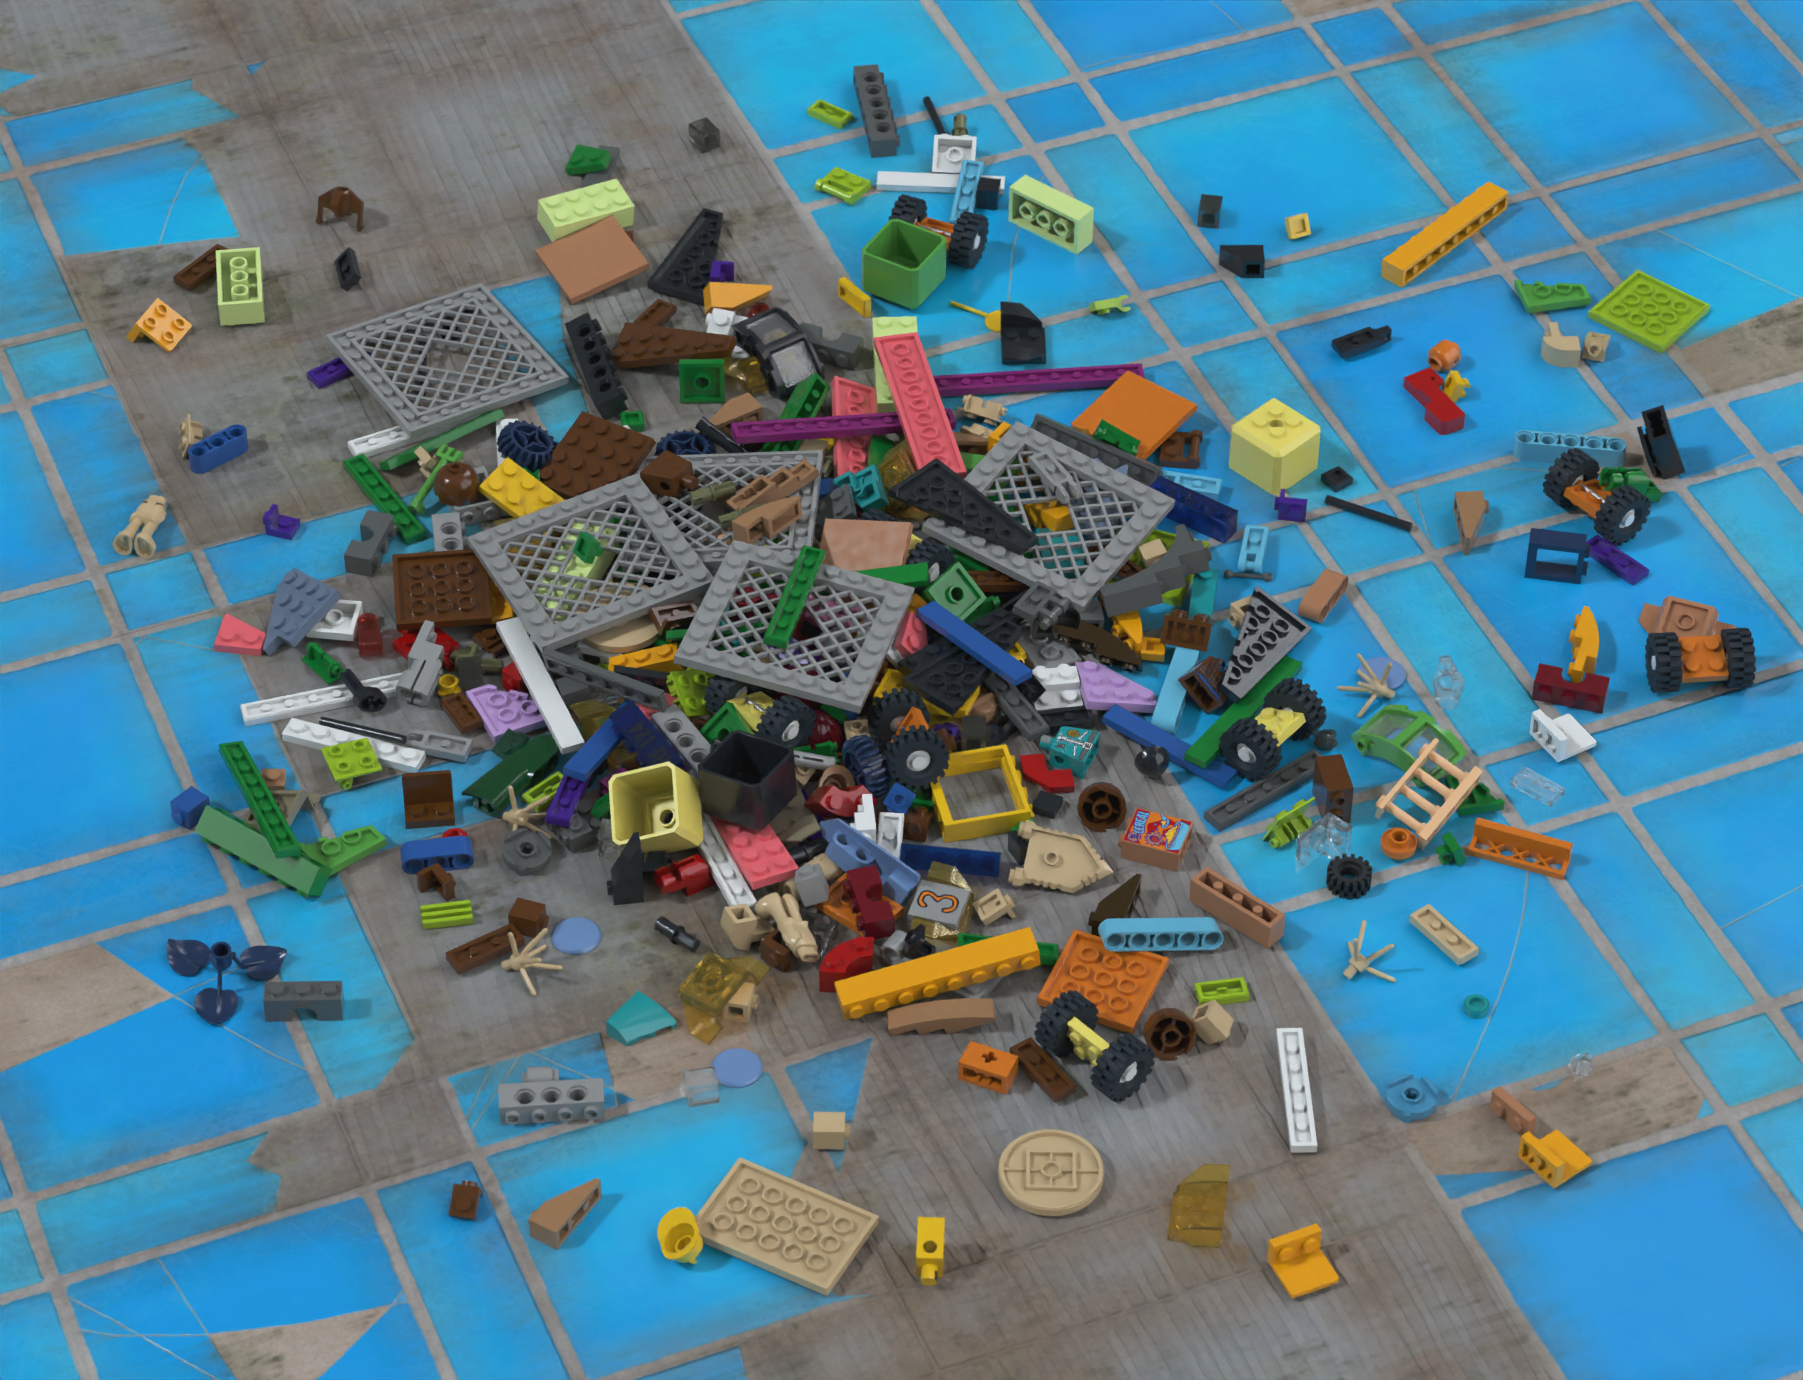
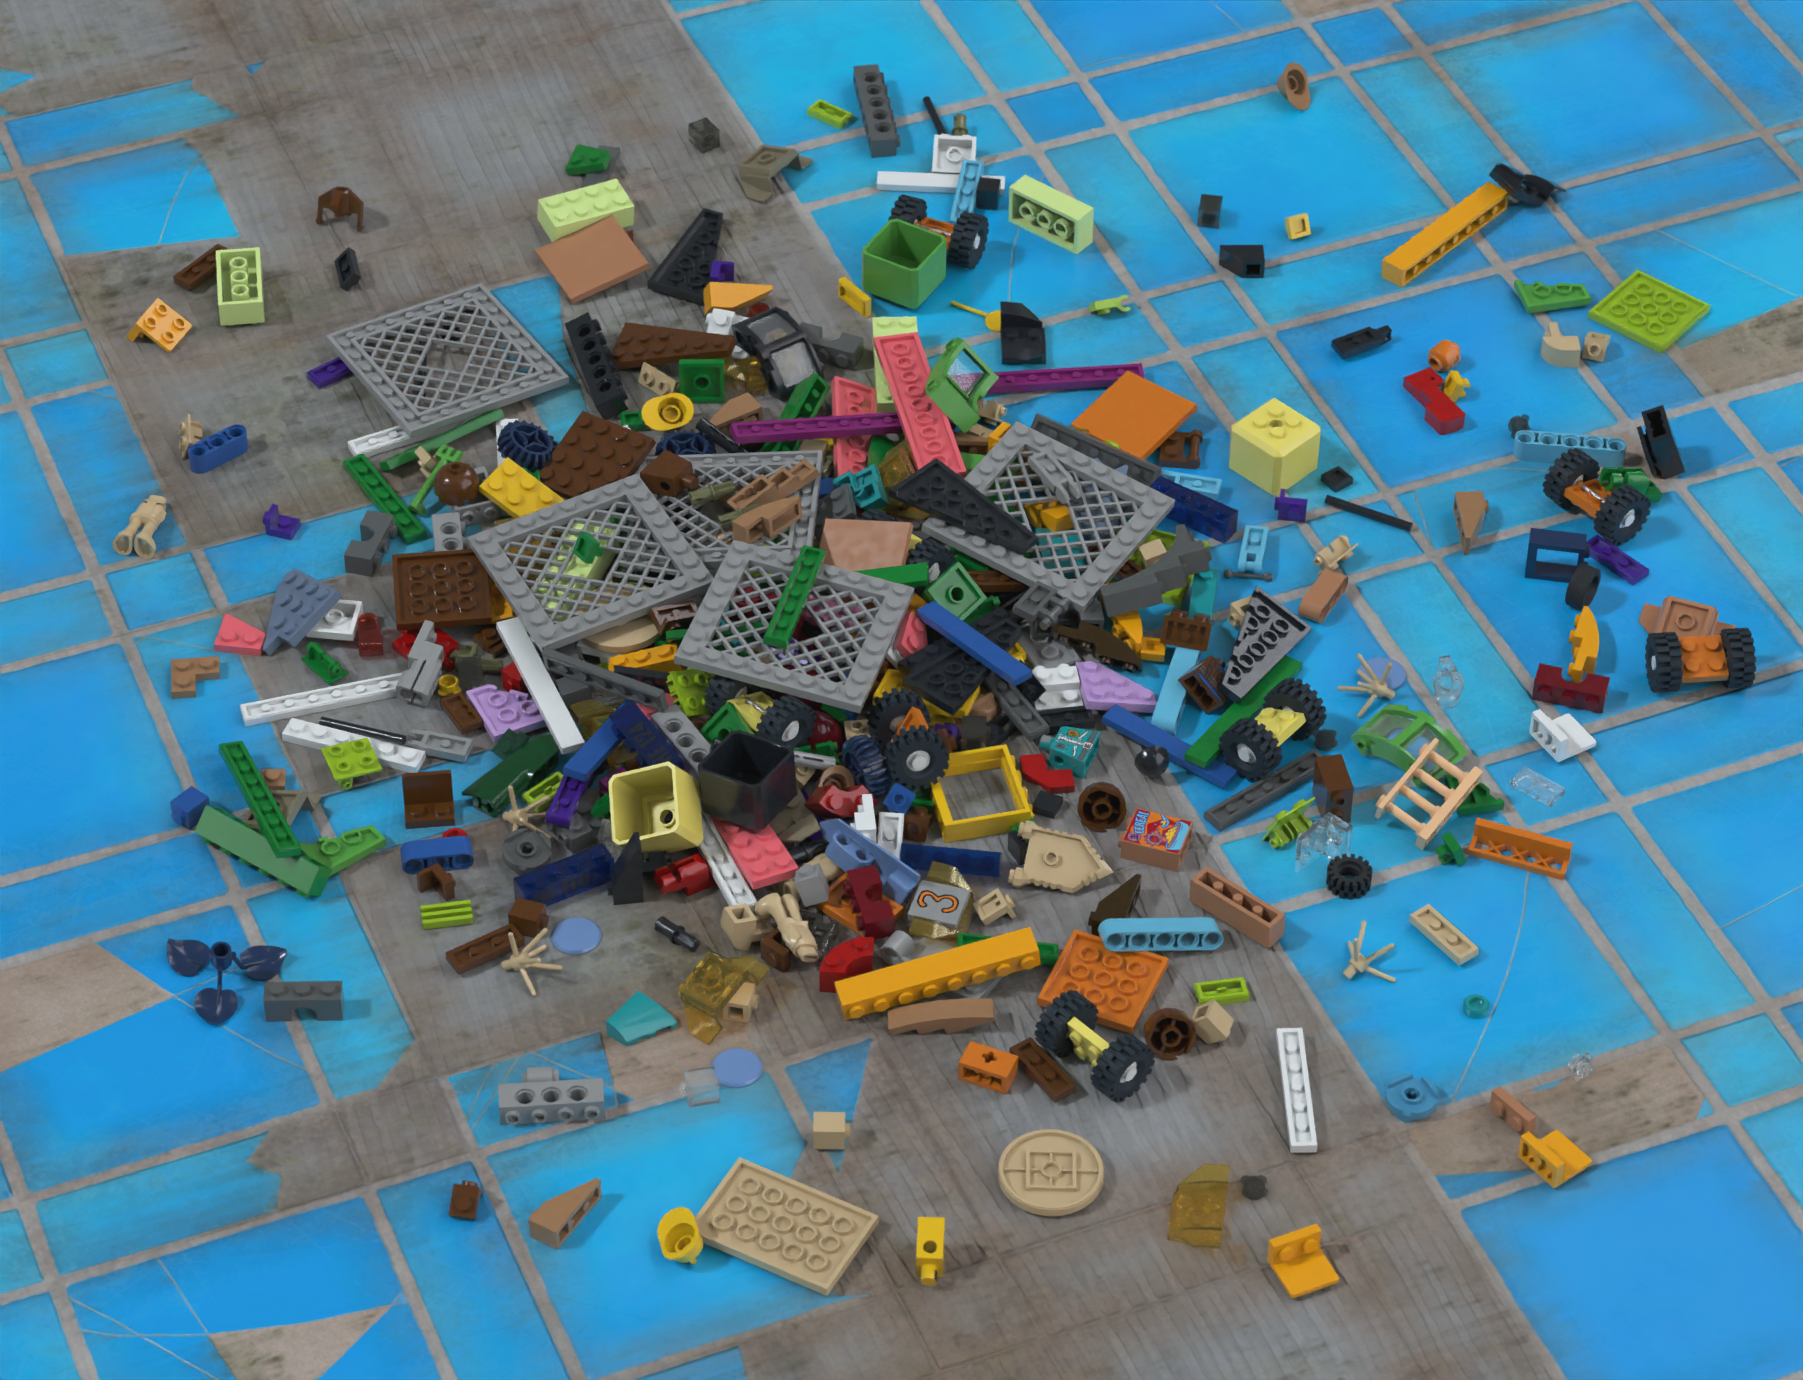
(188, 671): none -> medium nougat plate
(362, 694): black piece -> none
(566, 877): none -> clear blue brick
(657, 313): reddish brown plate -> none
(658, 381): none -> tan hinge
(667, 412): none -> yellow piece
(762, 165): none -> dark tan piece
(843, 185): lime plate -> none
(916, 945): black bracket -> none
(959, 382): none -> bright green window
(1114, 436): green hinge -> none
(1254, 1187): none -> clear smoke plate
(1294, 86): none -> medium nougat piece
(1340, 551): none -> tan hinge
(1398, 843): orange plate -> none
(1518, 423): none -> clear smoke plate
(1523, 187): none -> black piece
(1582, 586): none -> black tyre

